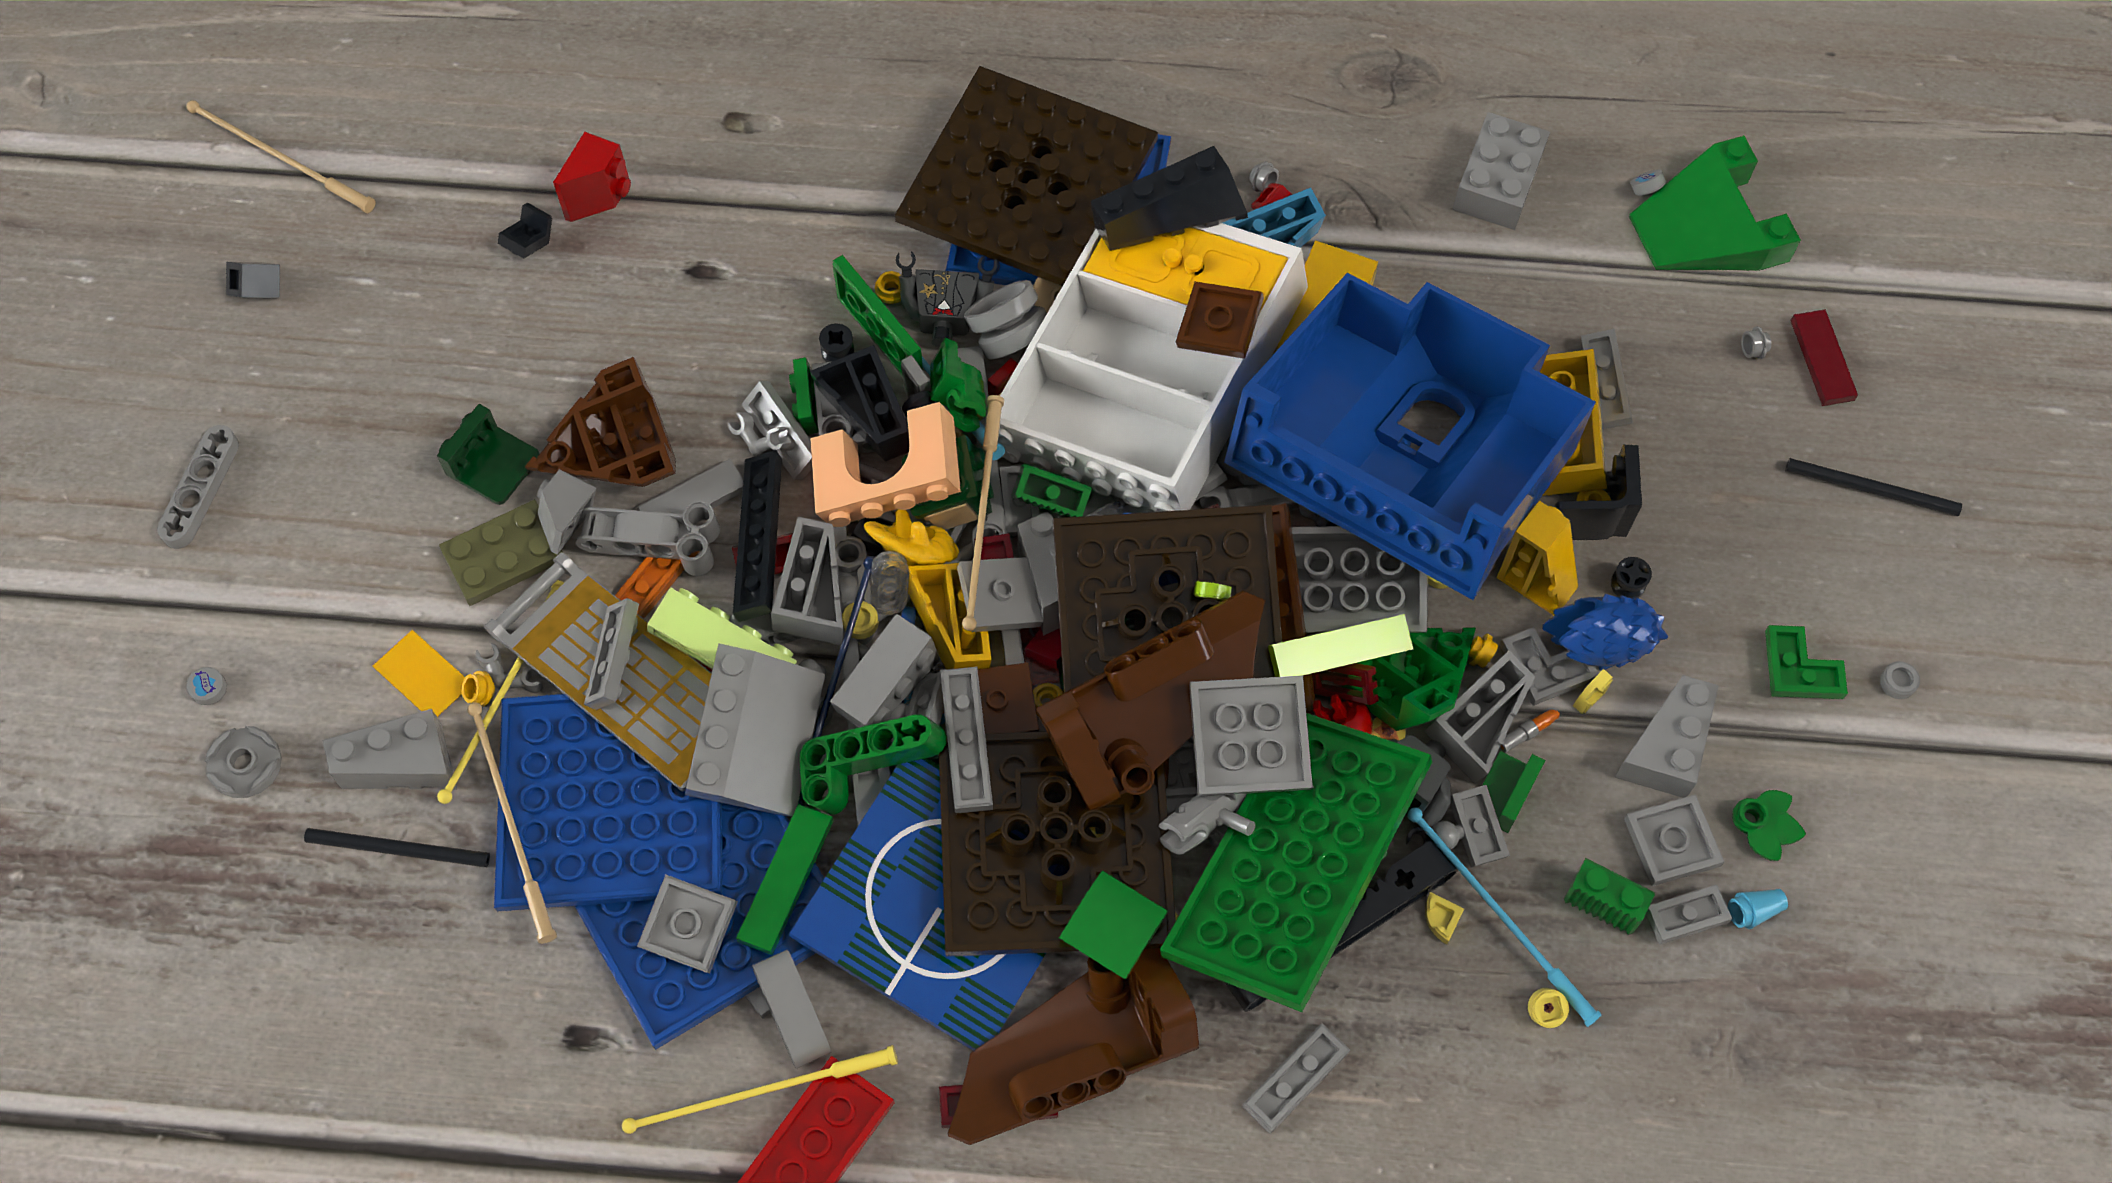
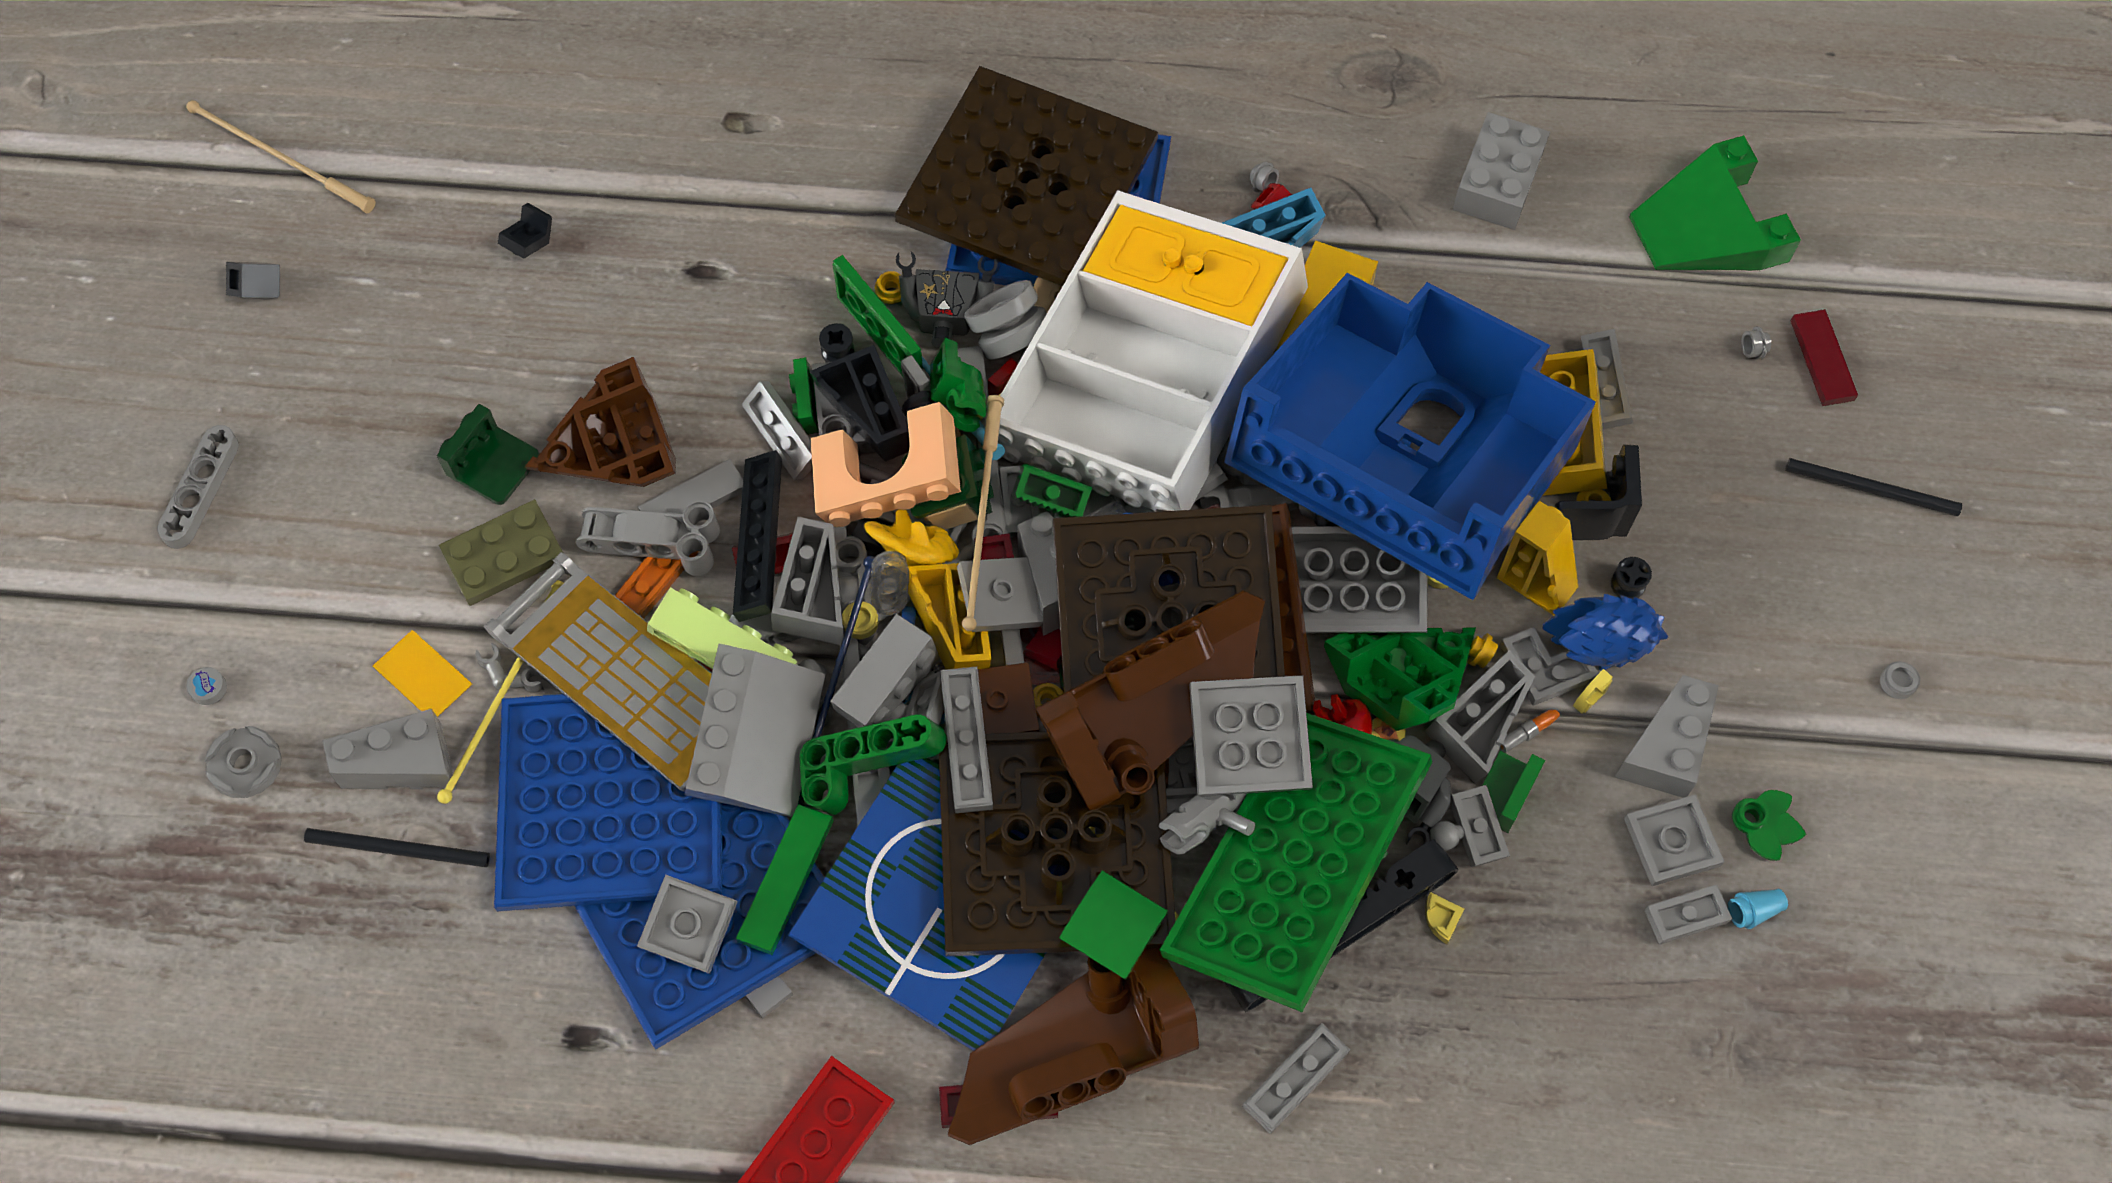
(478, 688): yellow plate -> none
(531, 887): tan piece -> none
(562, 507): light grey slope -> none
(592, 178): red slope -> none
(612, 654): light grey plate -> none
(756, 445): light grey arm -> none
(791, 1009): light grey beam -> none
(837, 1070): light yellow piece -> none
(1169, 201): black wedge -> none
(1212, 590): lime tile -> none
(1219, 320): reddish brown plate -> none
(1341, 647): tile -> none
(1363, 680): dark red tile -> none
(1548, 1007): light yellow tile -> none
(1555, 975): medium azure piece -> none
(1609, 896): green brick -> none
(1648, 182): light grey tile -> none
(1796, 675): green plate -> none

